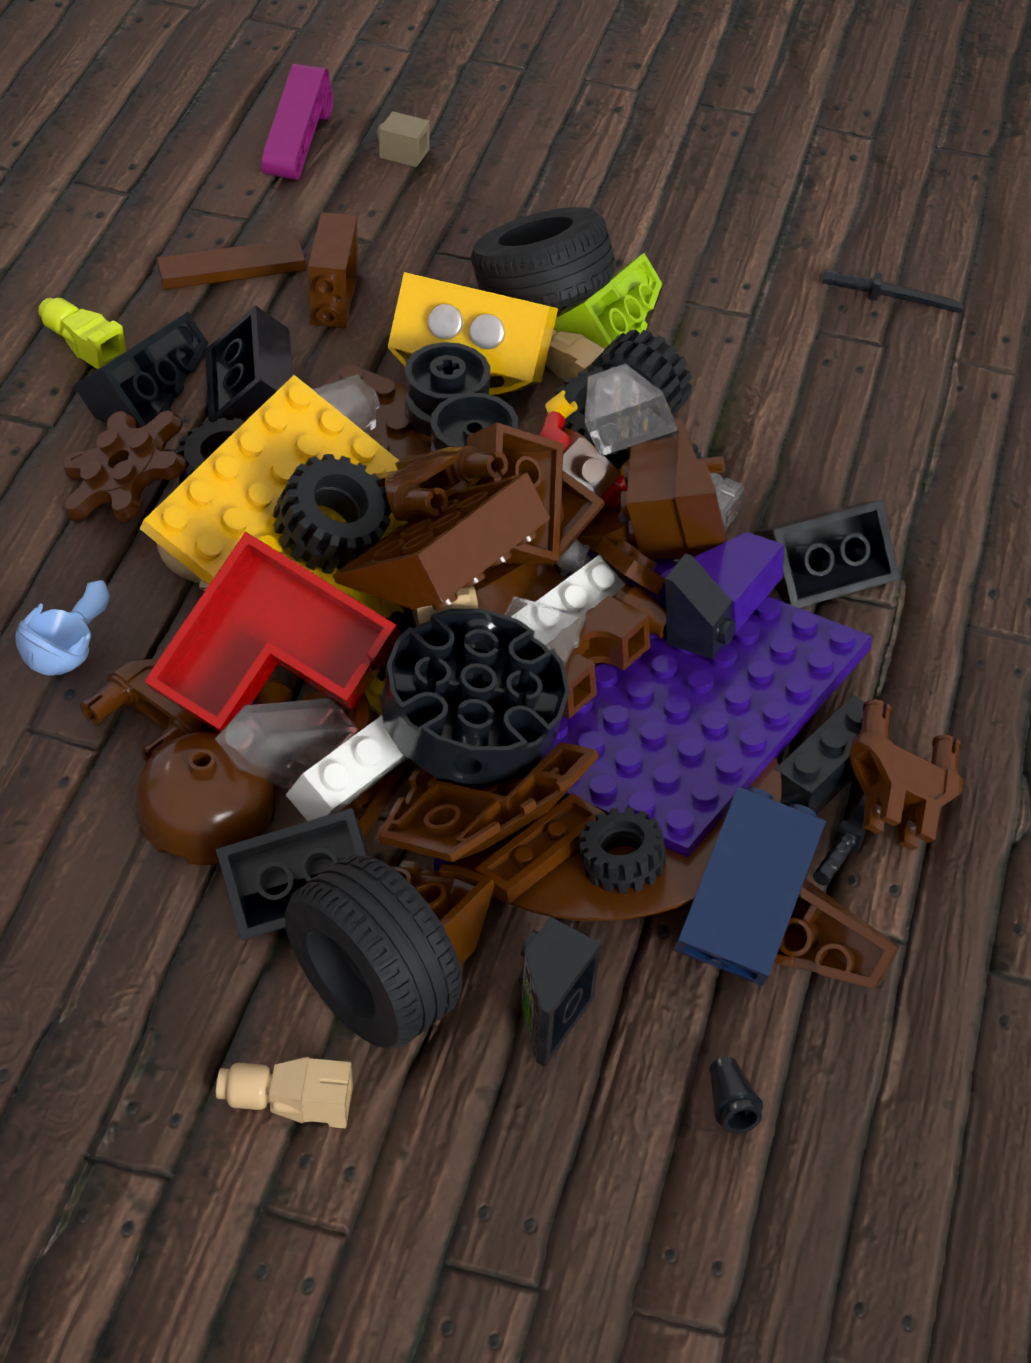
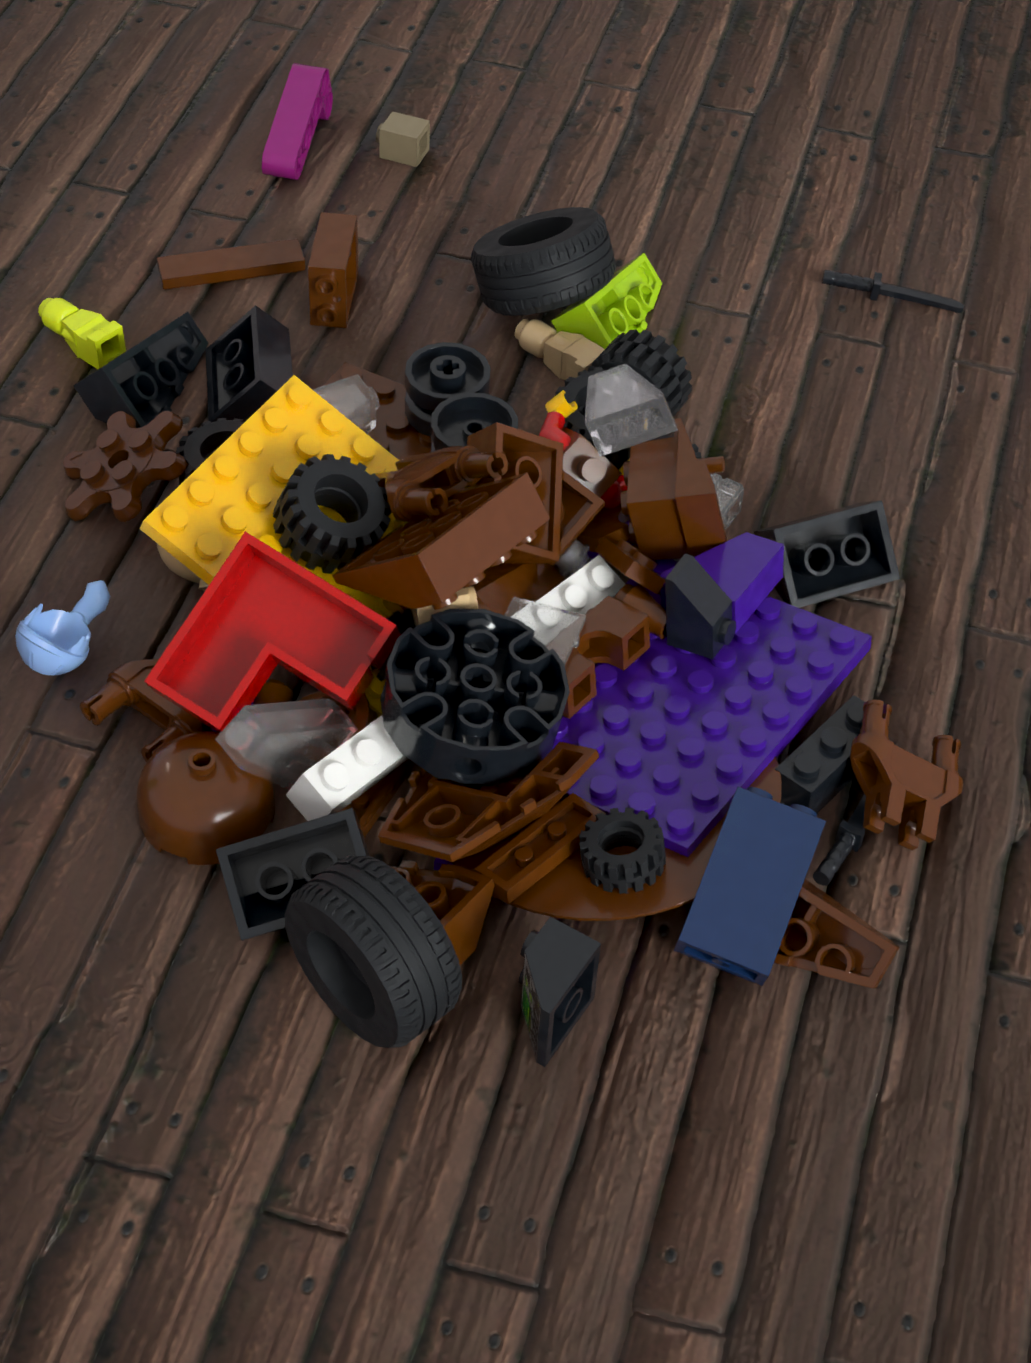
(296, 1089): tan piece -> none
(502, 328): yellow piece -> none
(734, 1097): black cone -> none

